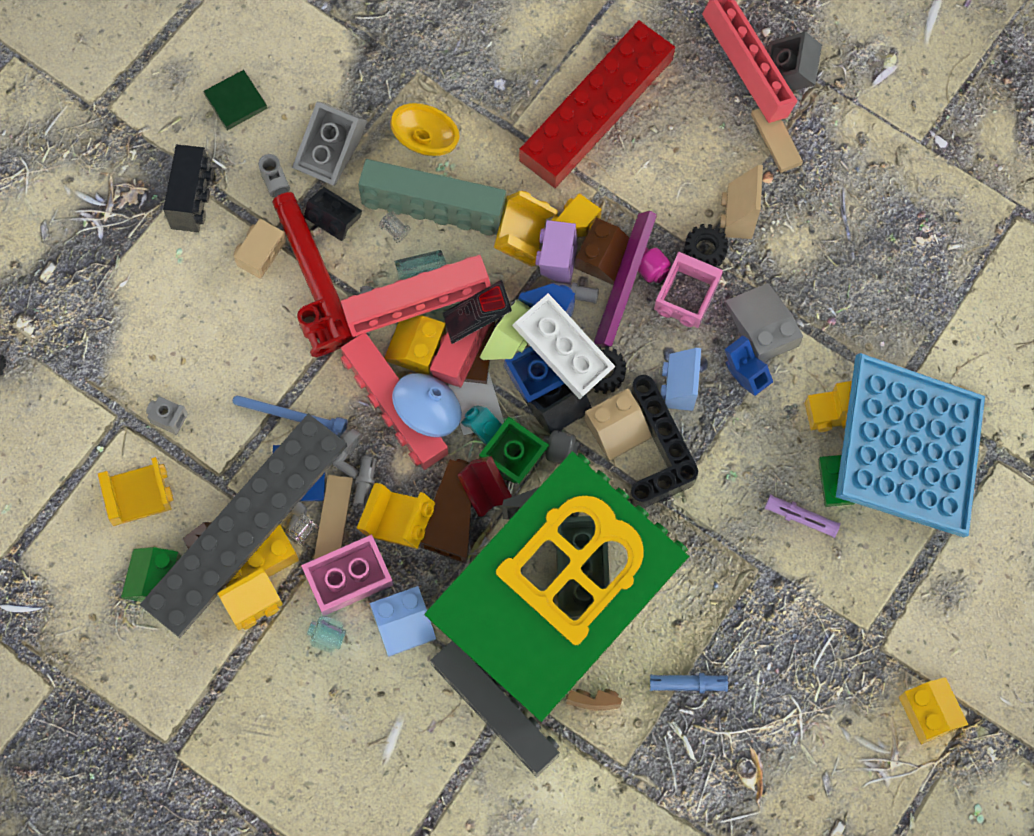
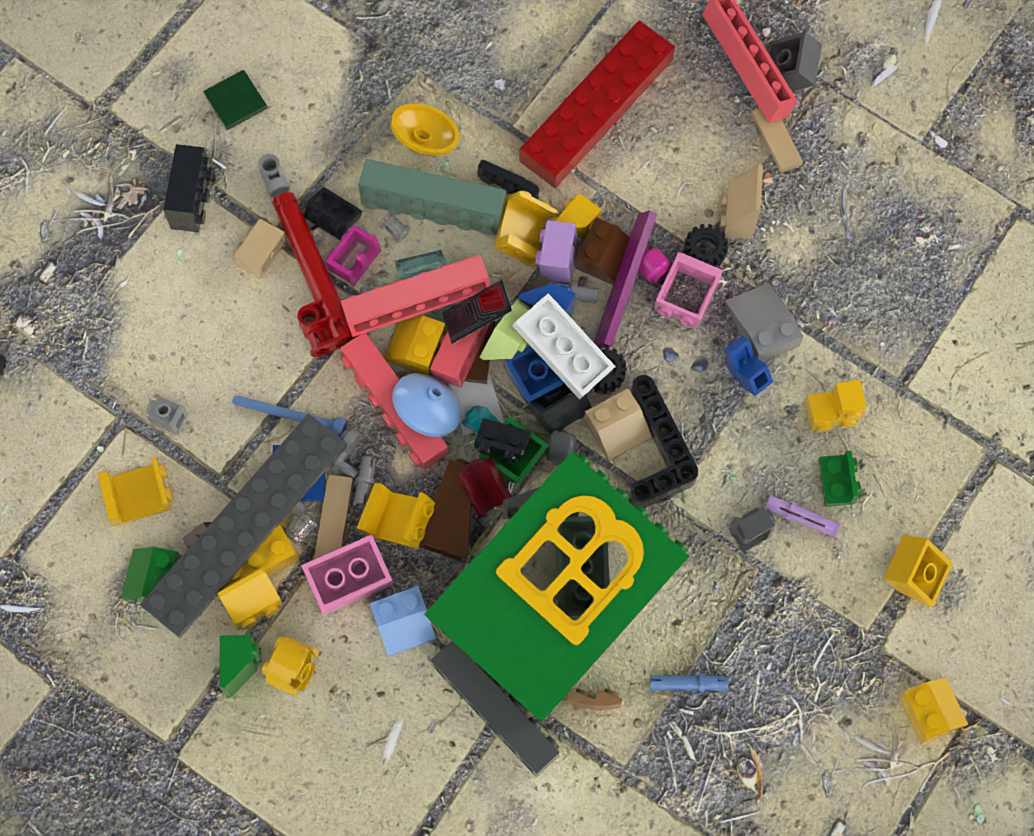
(237, 662): none -> green slope
(290, 665): none -> yellow brick
(326, 634): clear light blue head -> none
(329, 142): light grey slope -> none
(353, 255): none -> dark pink window
(502, 440): none -> black bracket
(505, 179): none -> black hinge
(681, 379): light blue slope -> none
(752, 528): none -> dark grey window
(911, 446): dark azure tile -> none
(918, 569): none -> yellow slope

